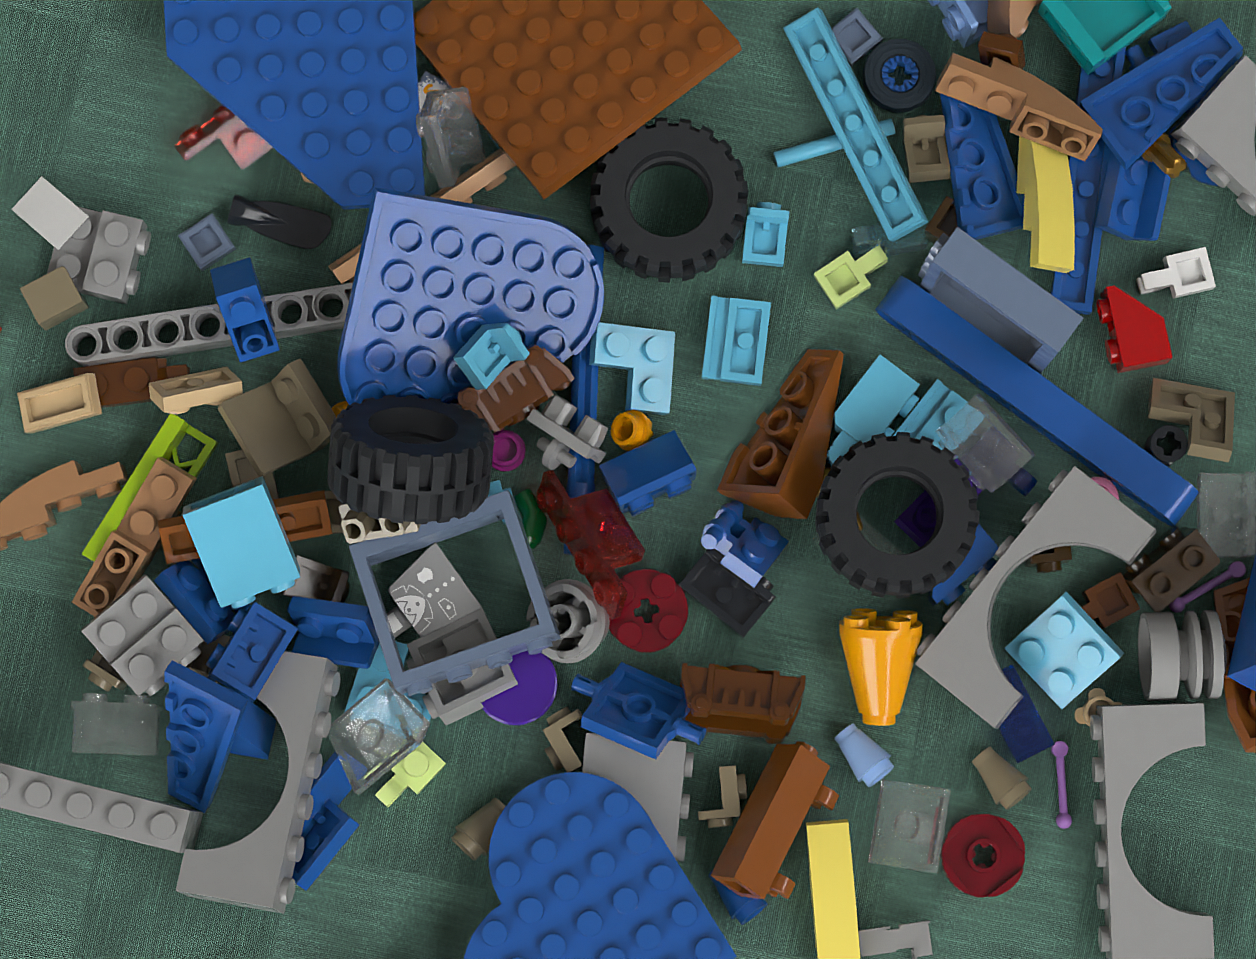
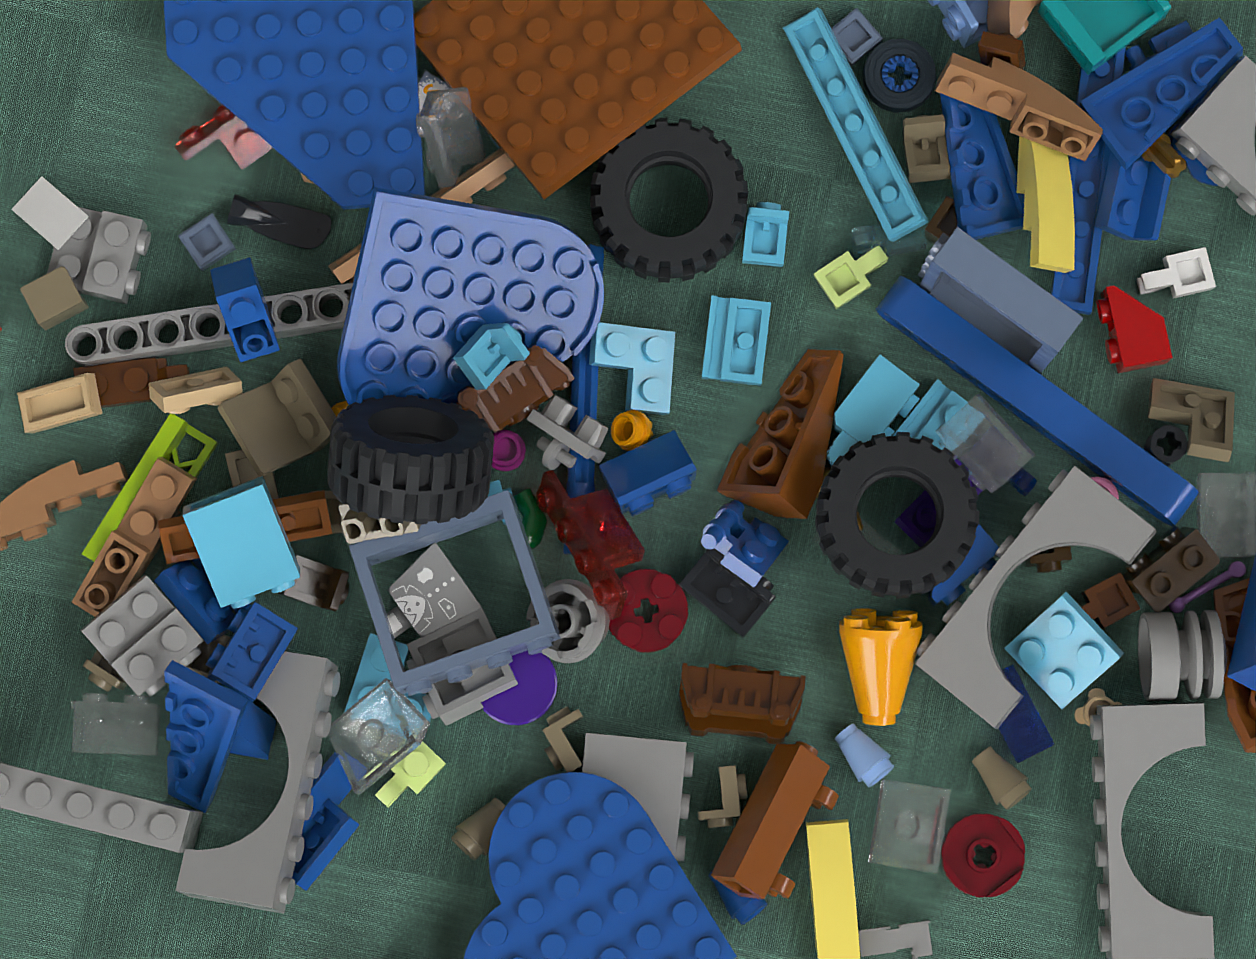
(334, 631): blue bracket -> none
(637, 710): blue plate -> none
(819, 147): medium azure bar -> none
(1059, 750): medium lavender hinge -> none

